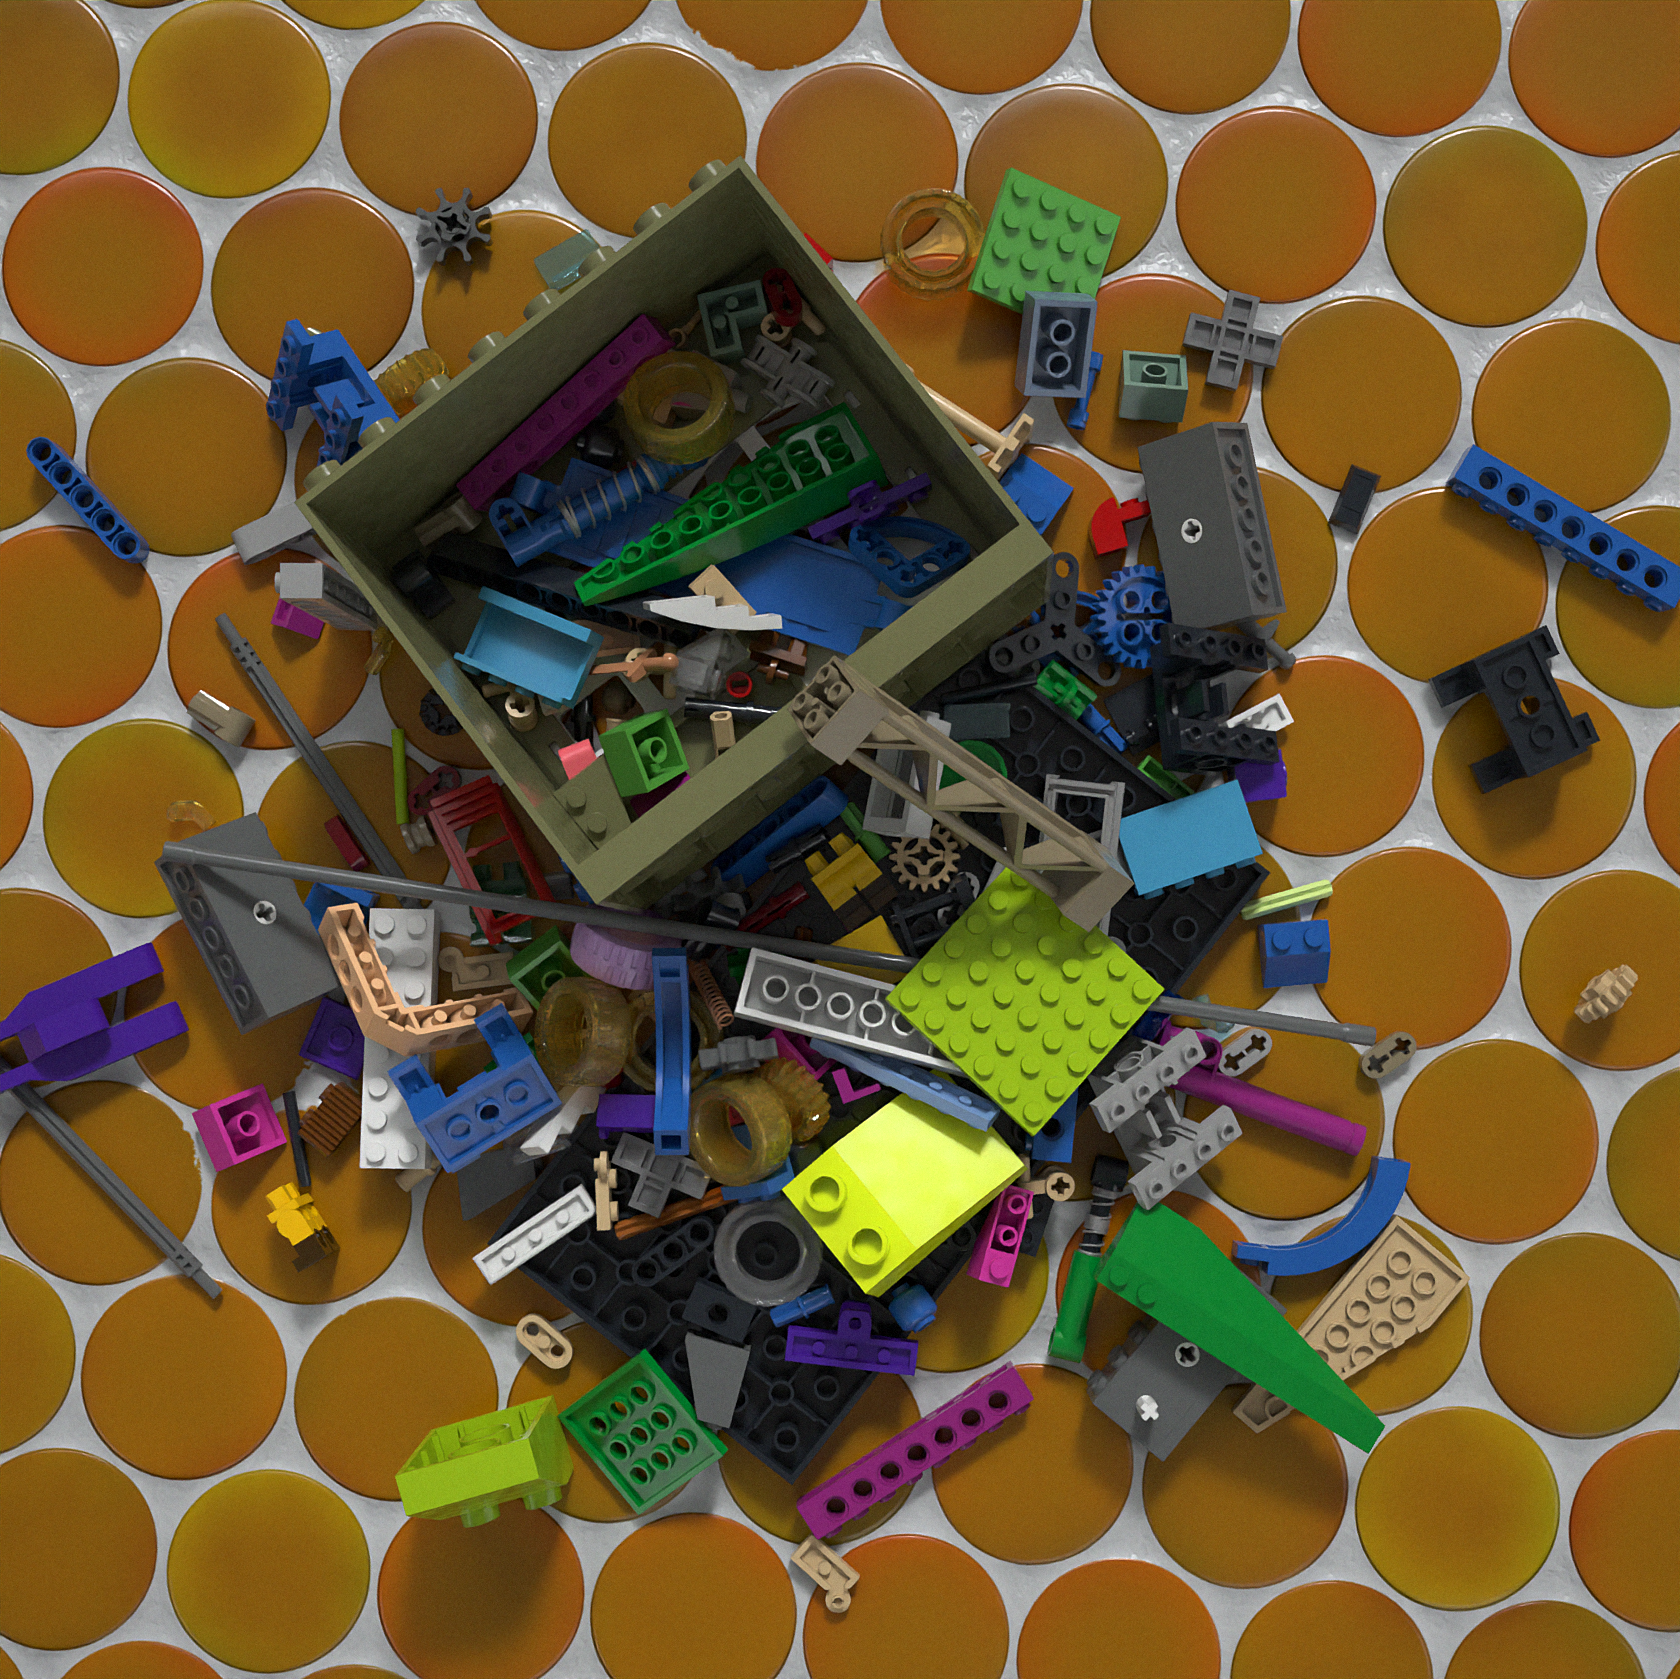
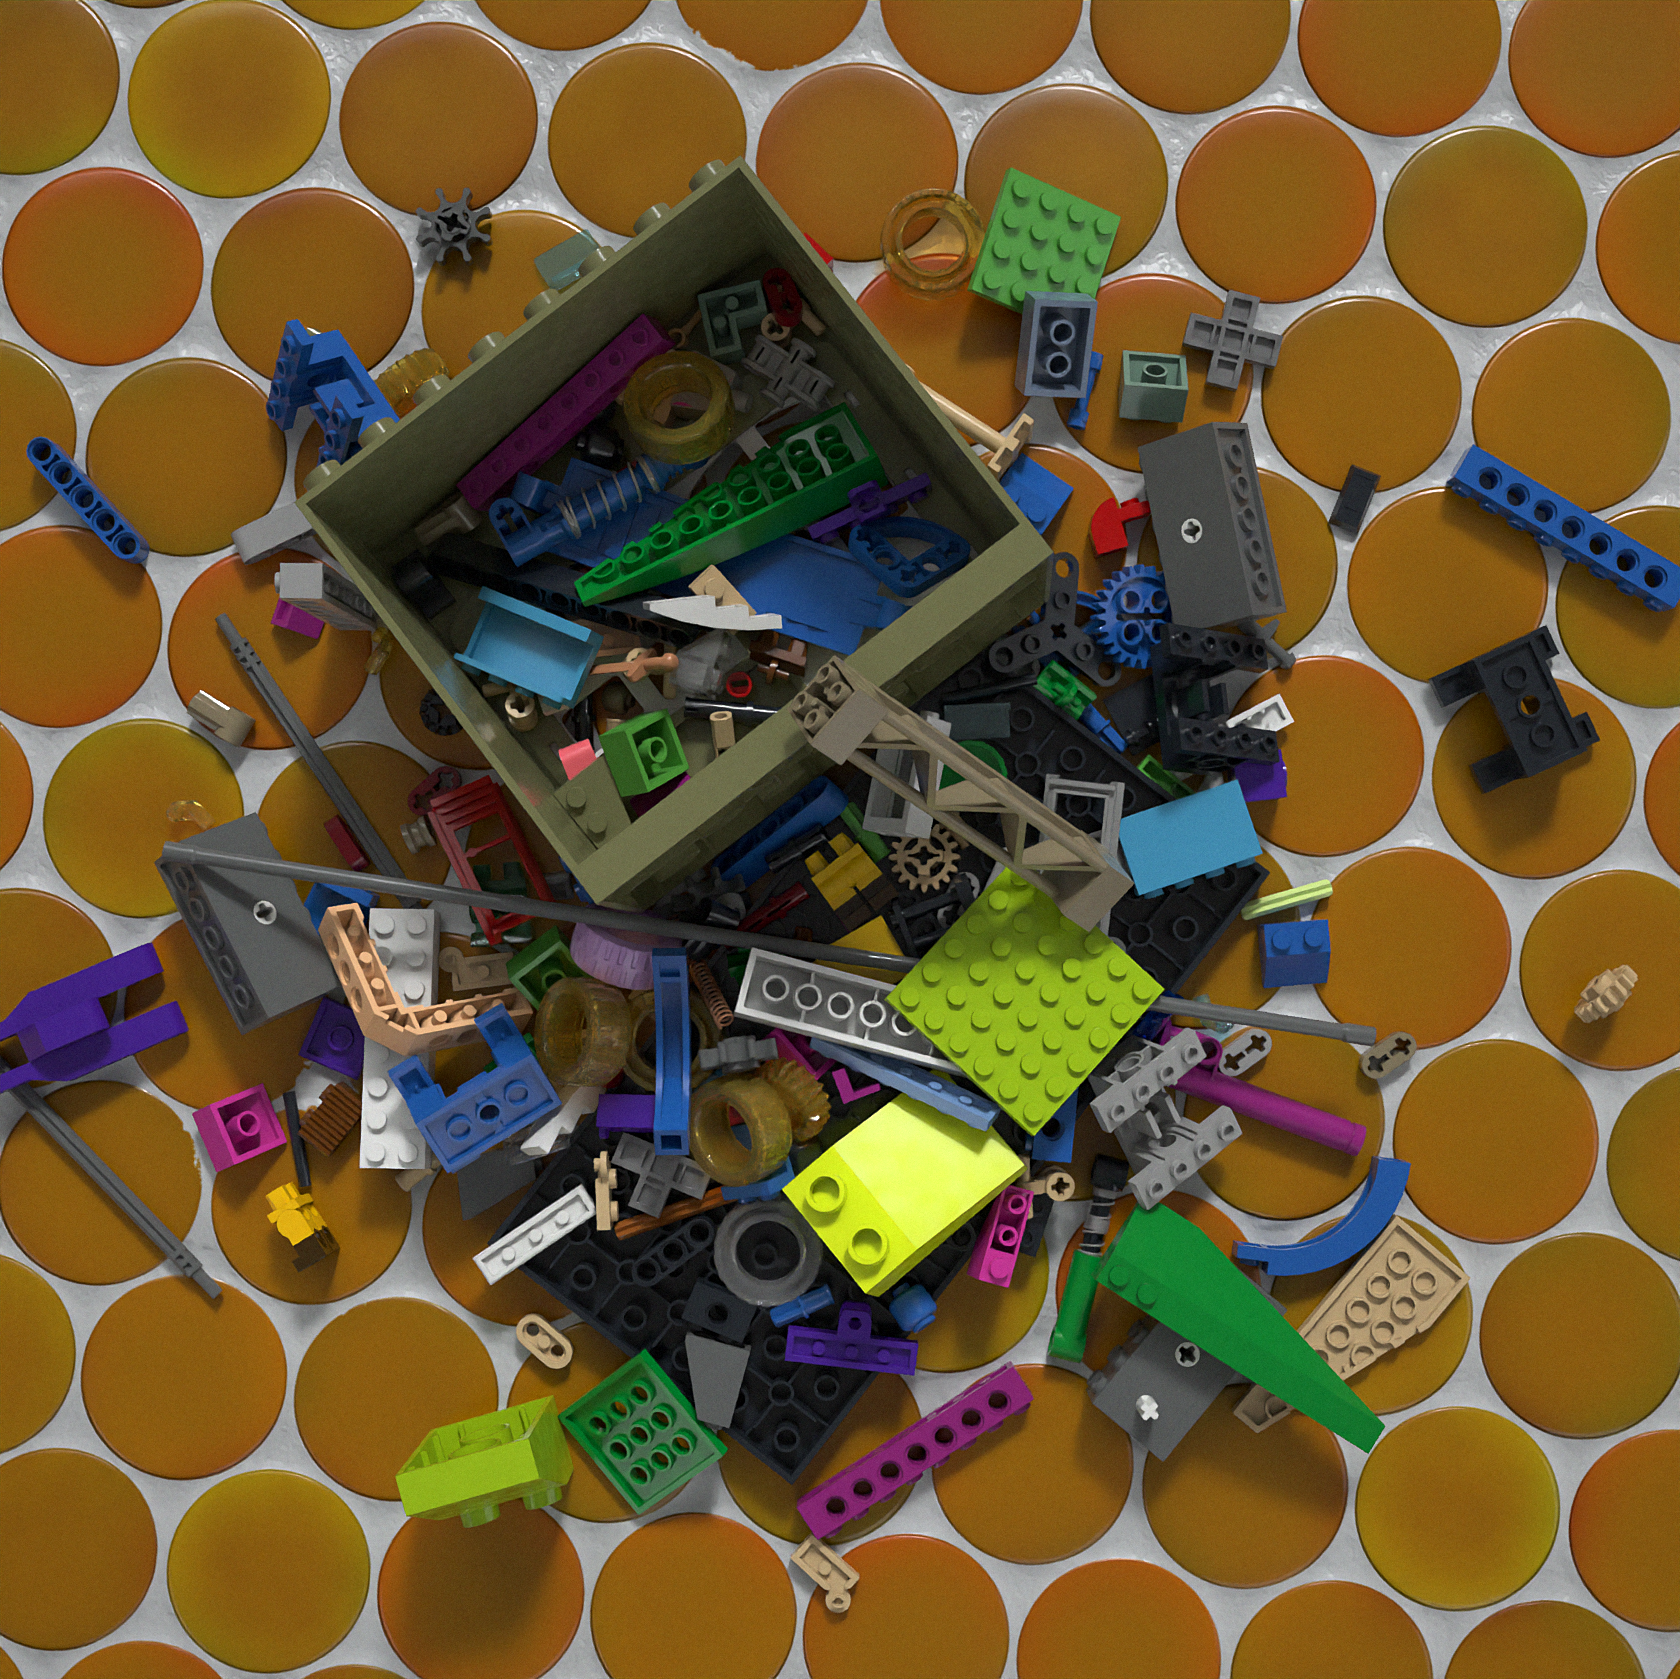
(400, 776): lime bar -> none

